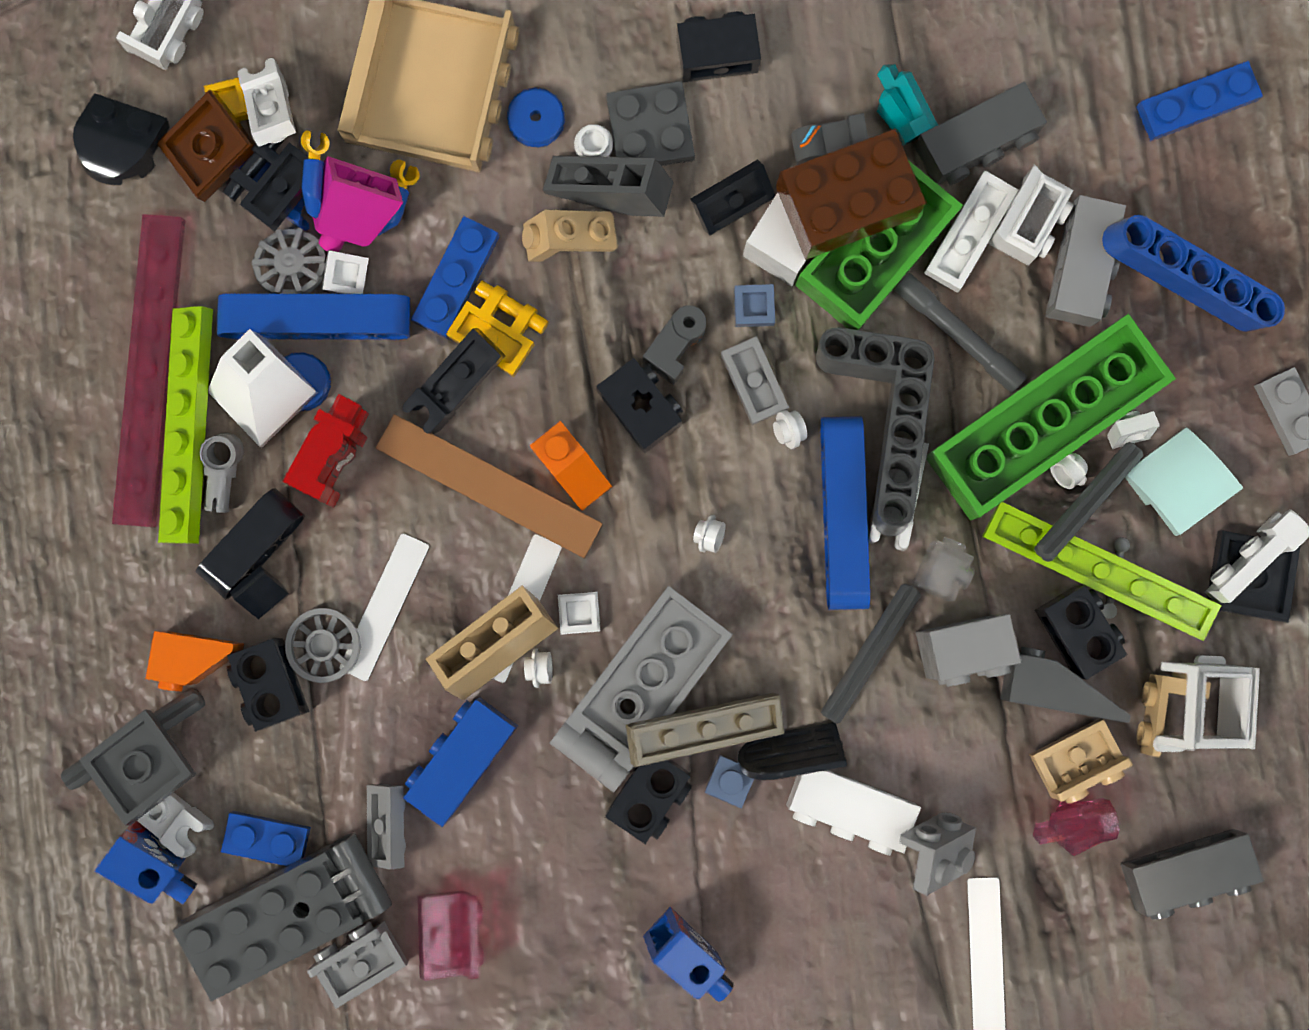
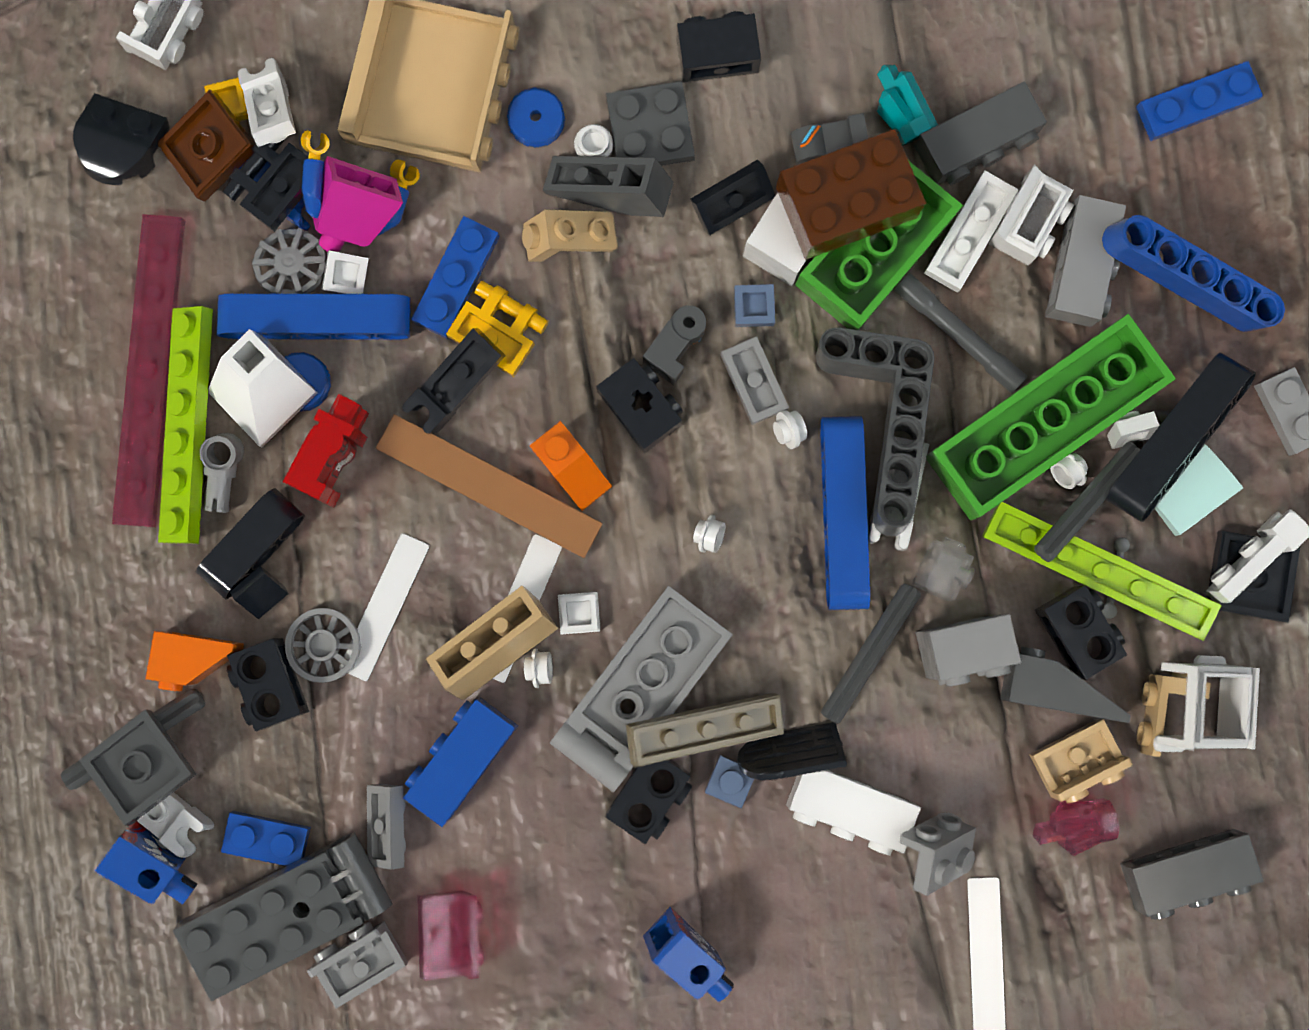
(1180, 437): none -> black beam

